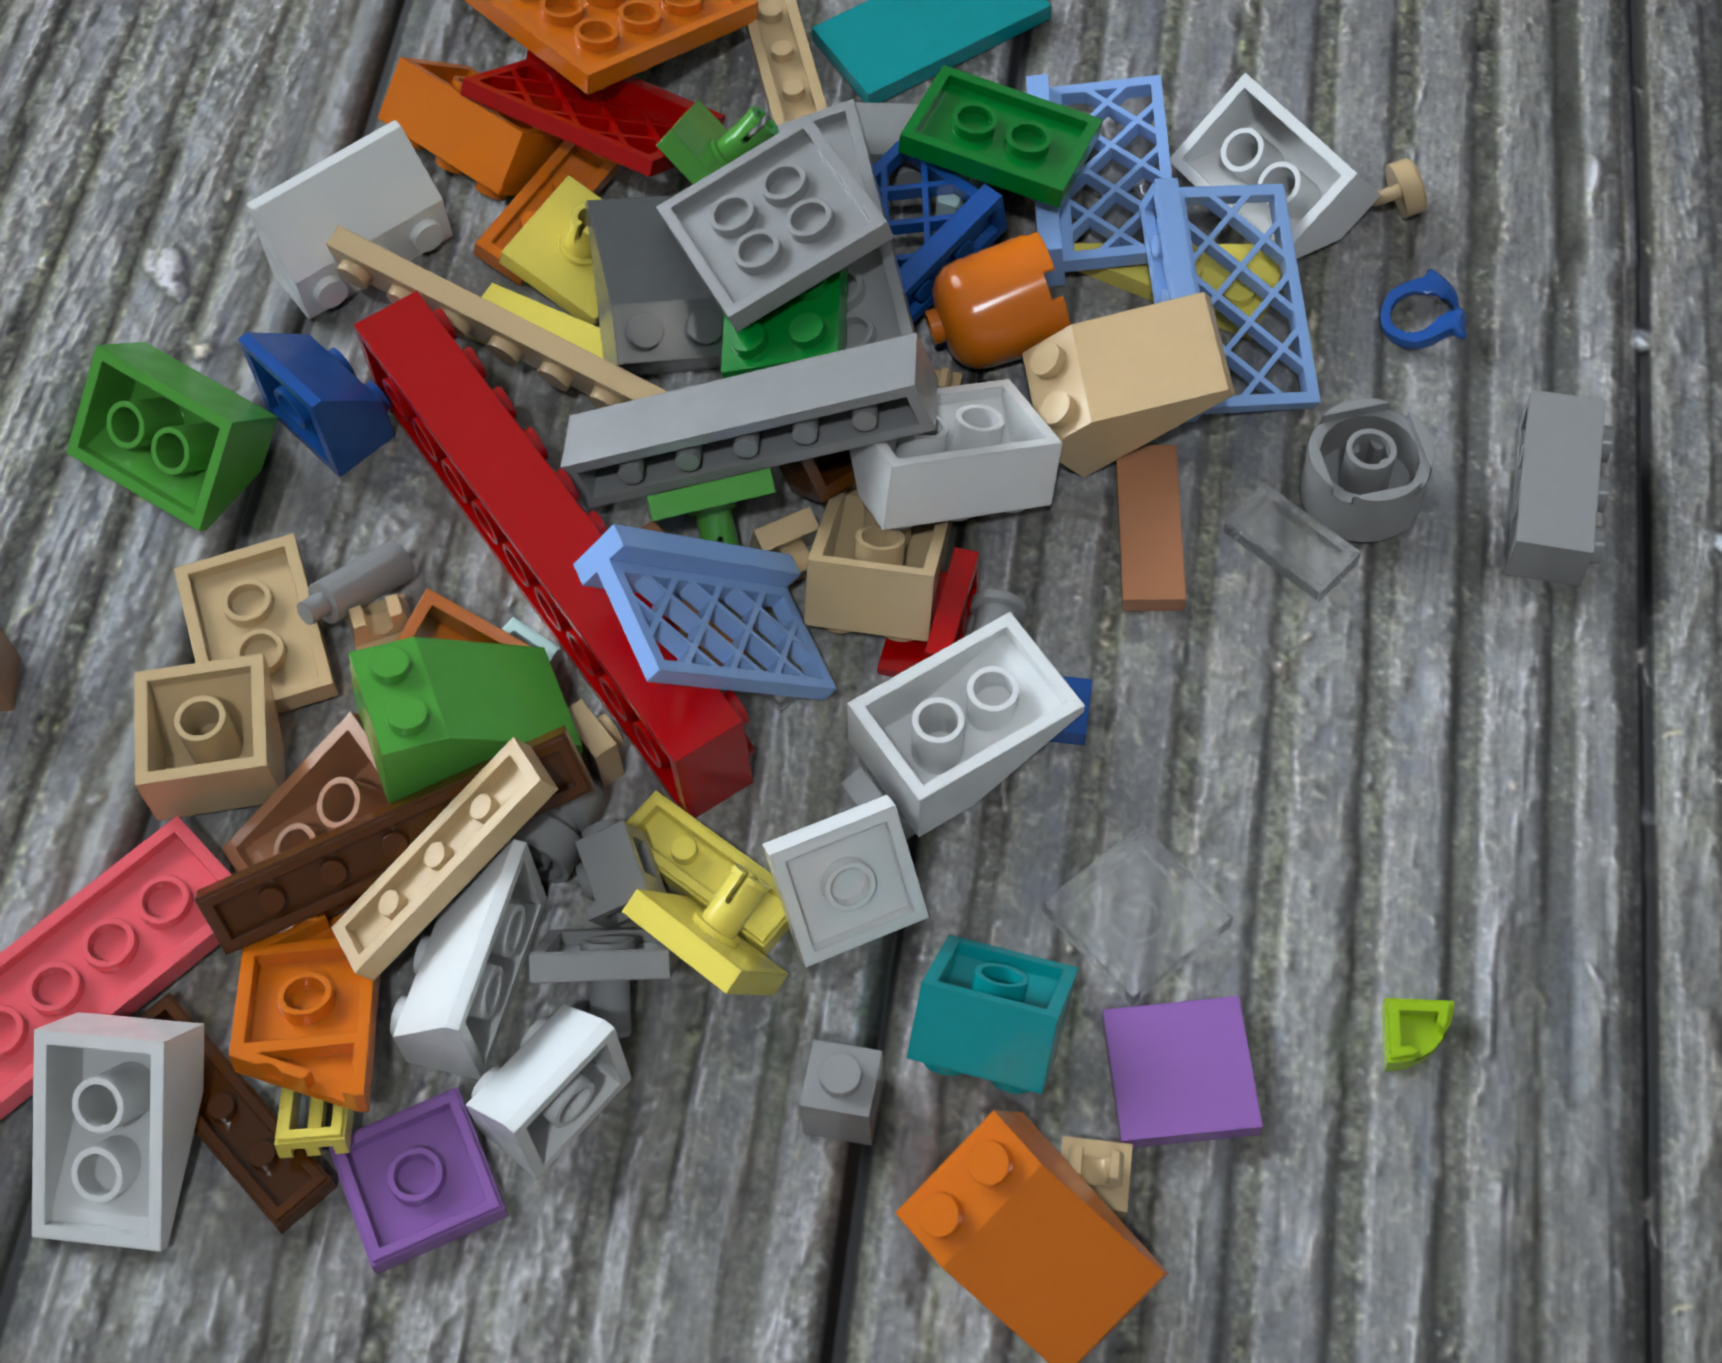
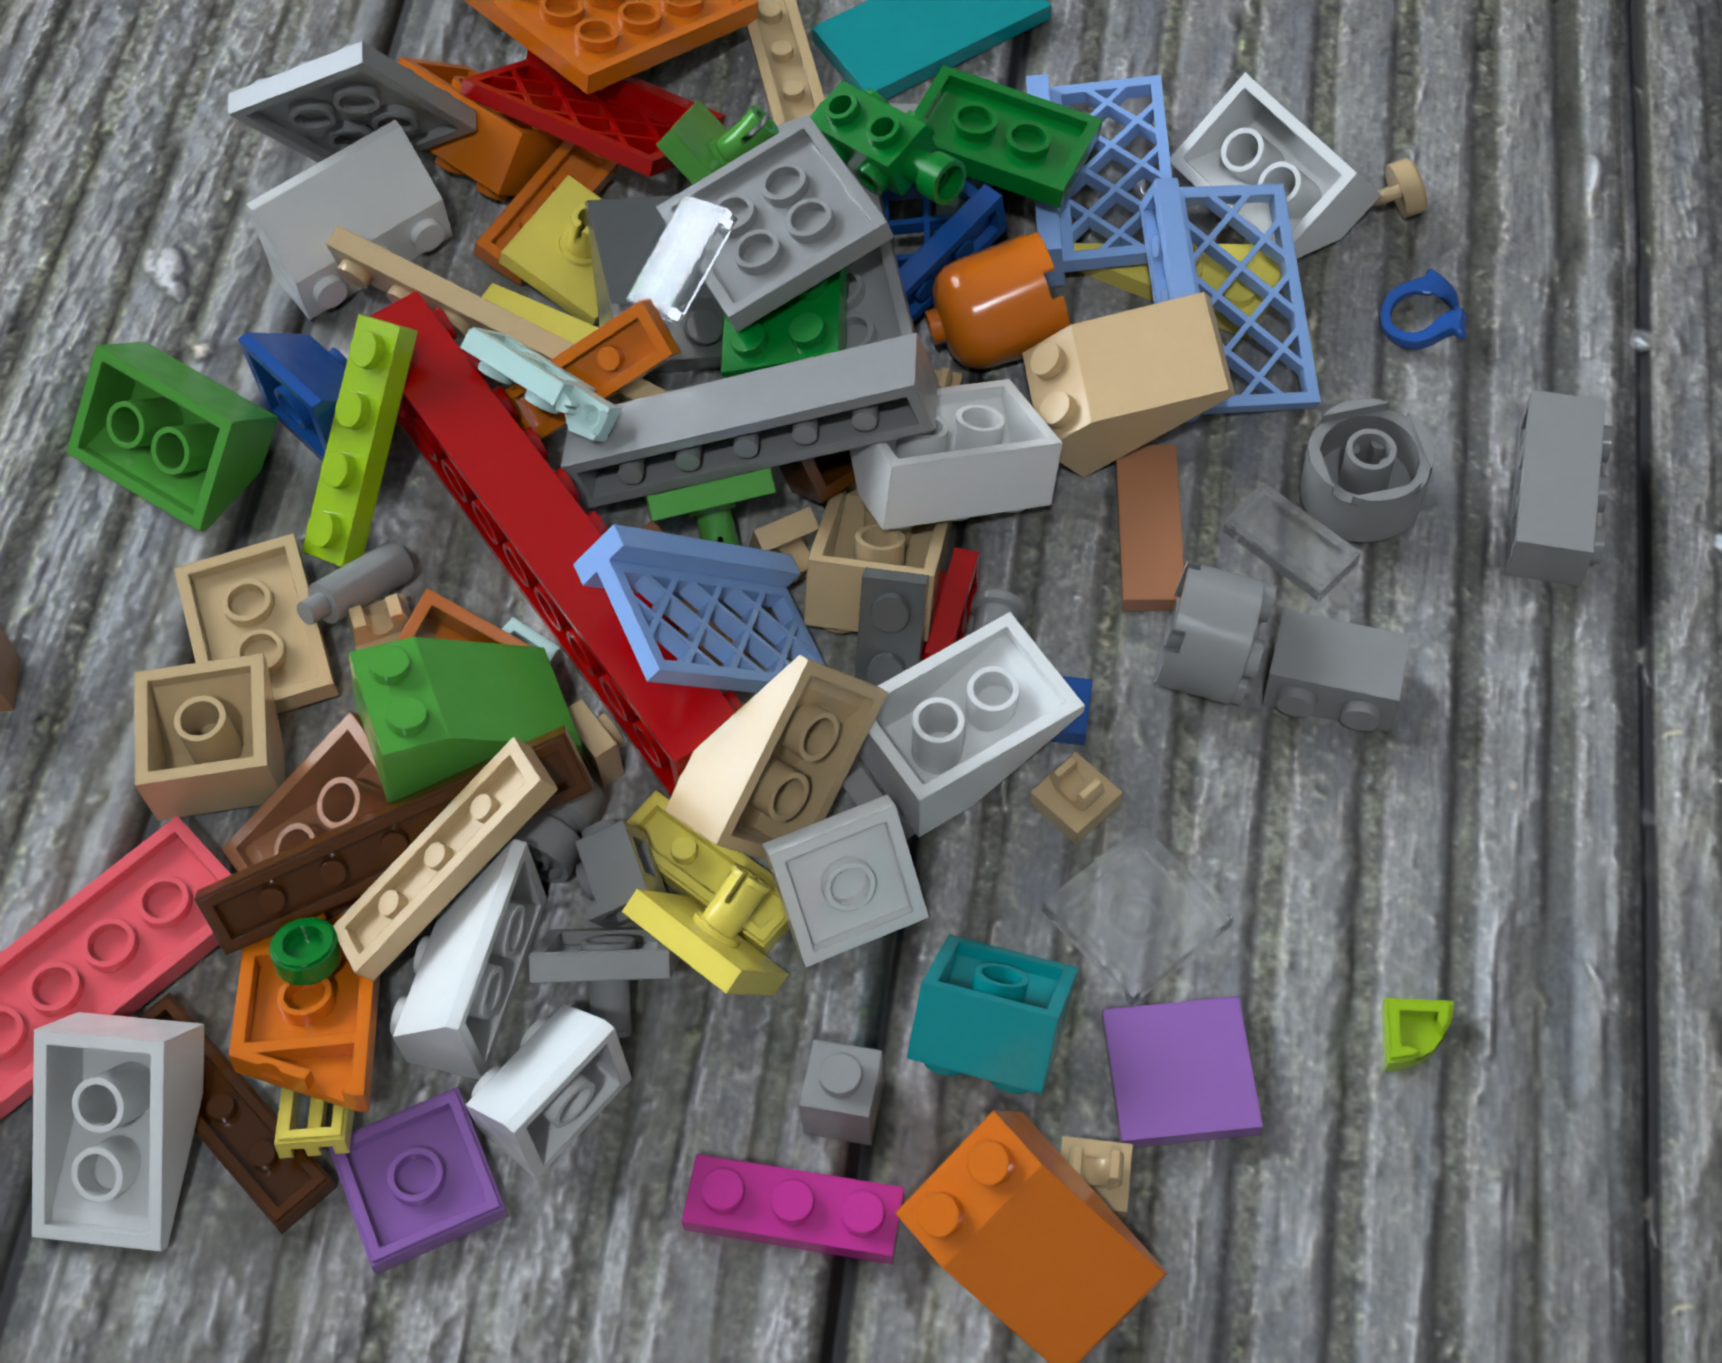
(305, 951): none -> green tile
(346, 97): none -> light grey plate
(359, 440): none -> lime plate
(546, 383): none -> light aqua hinge
(606, 360): none -> orange plate
(683, 257): none -> clear tile
(777, 758): none -> tan slope
(793, 1208): none -> dark pink plate
(887, 145): none -> green brick
(890, 623): none -> dark grey plate
(1076, 798): none -> tan tile
(1213, 633): none -> light grey brick
(1337, 671): none -> light grey brick

